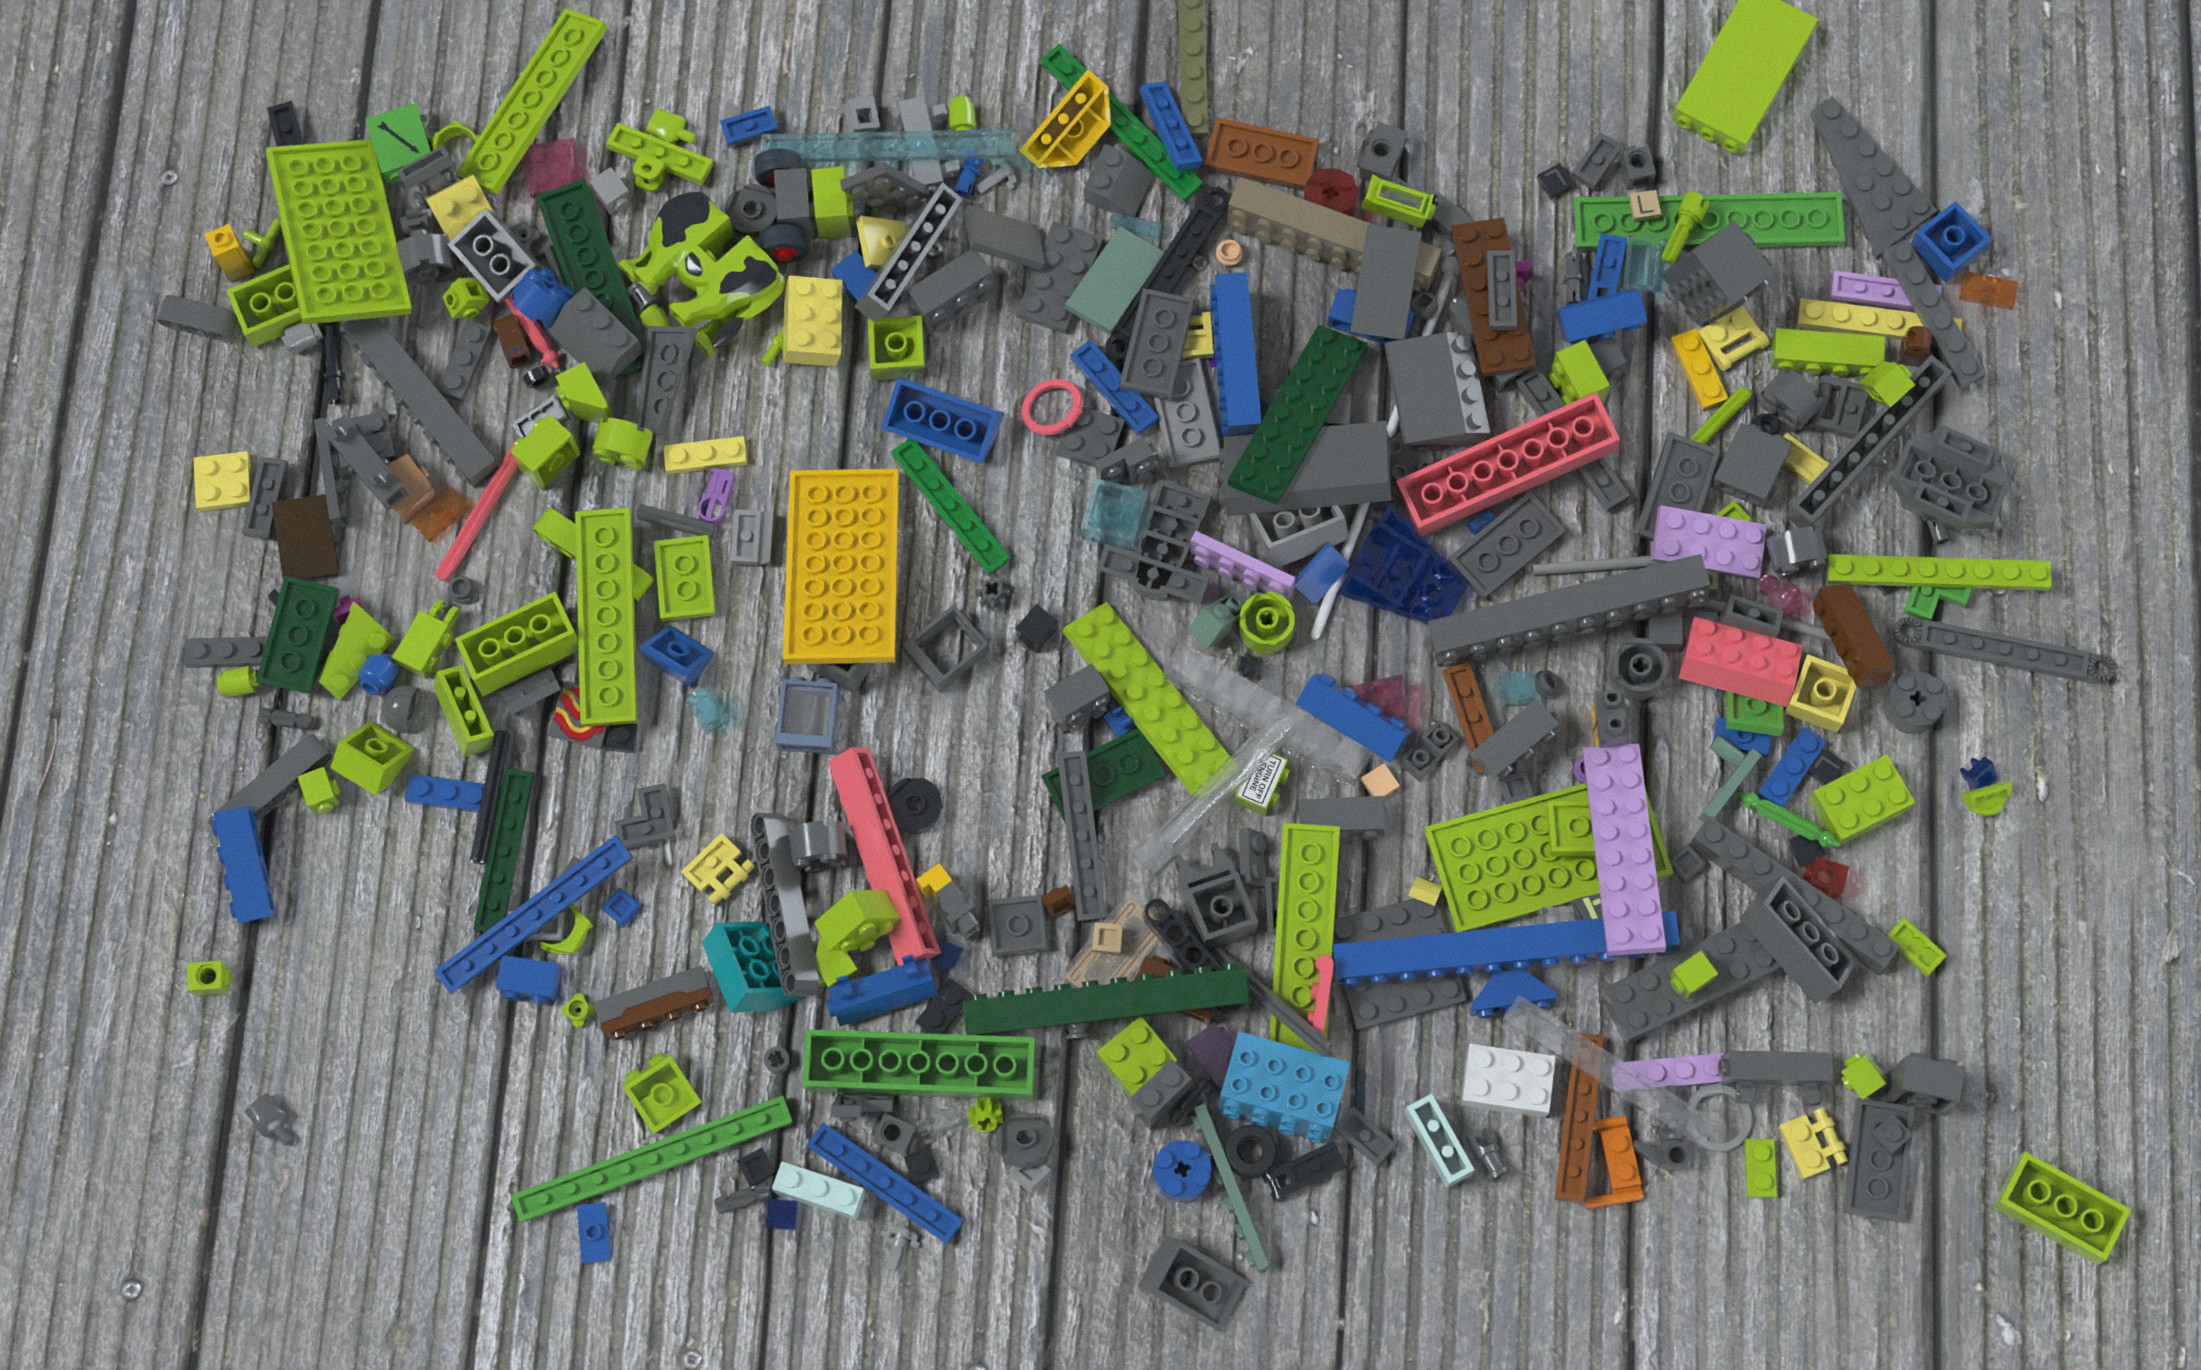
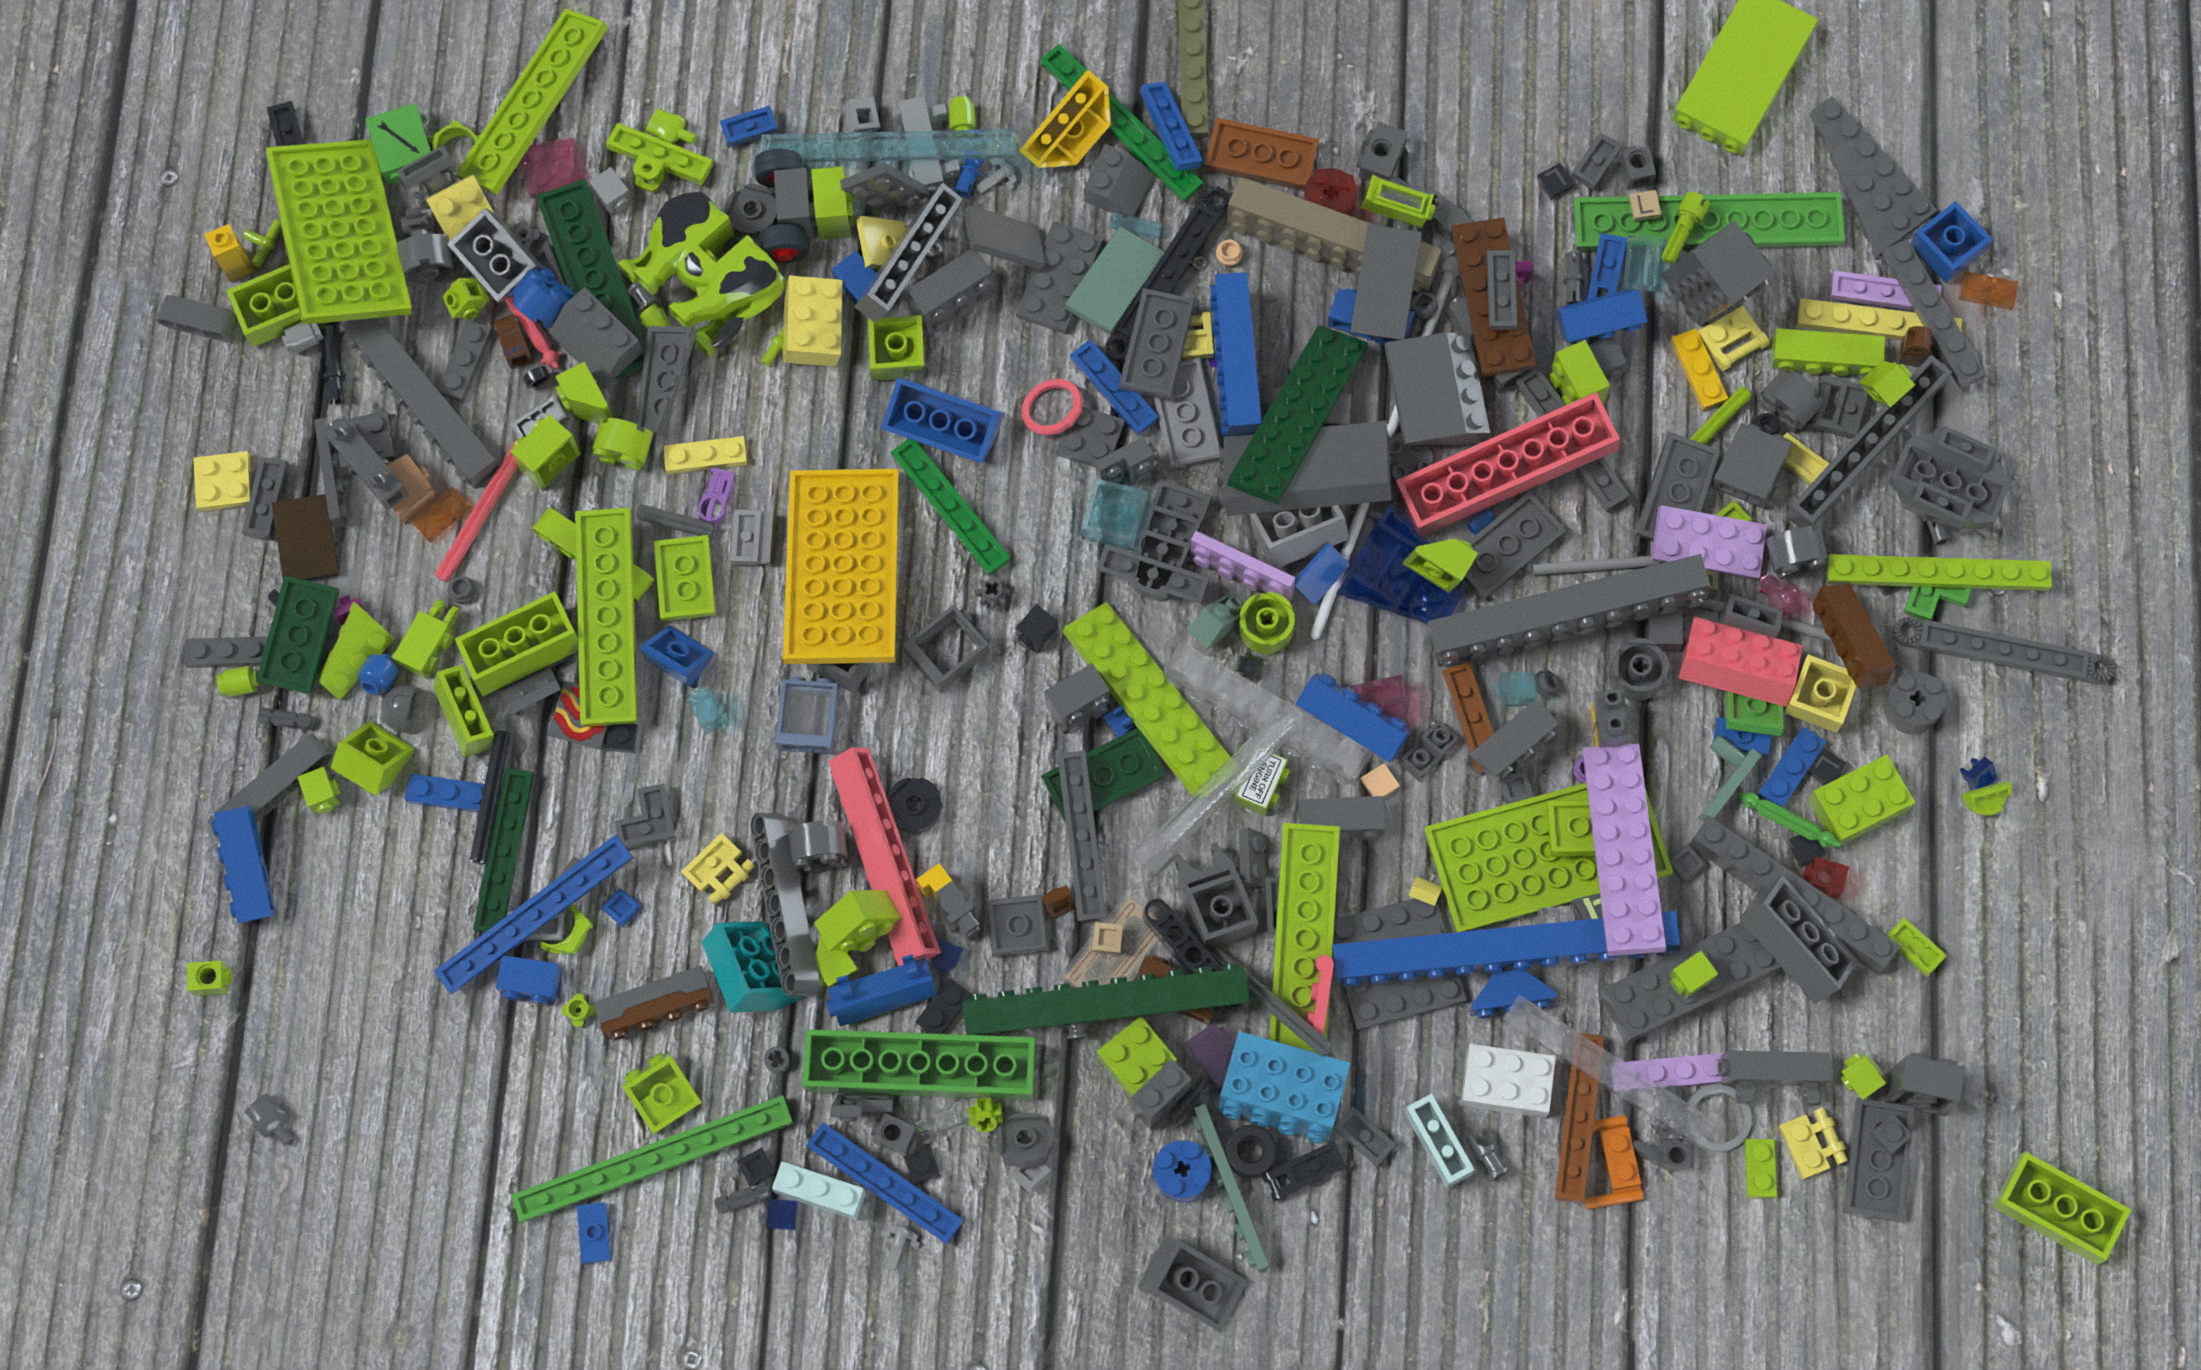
(1442, 562): none -> lime slope

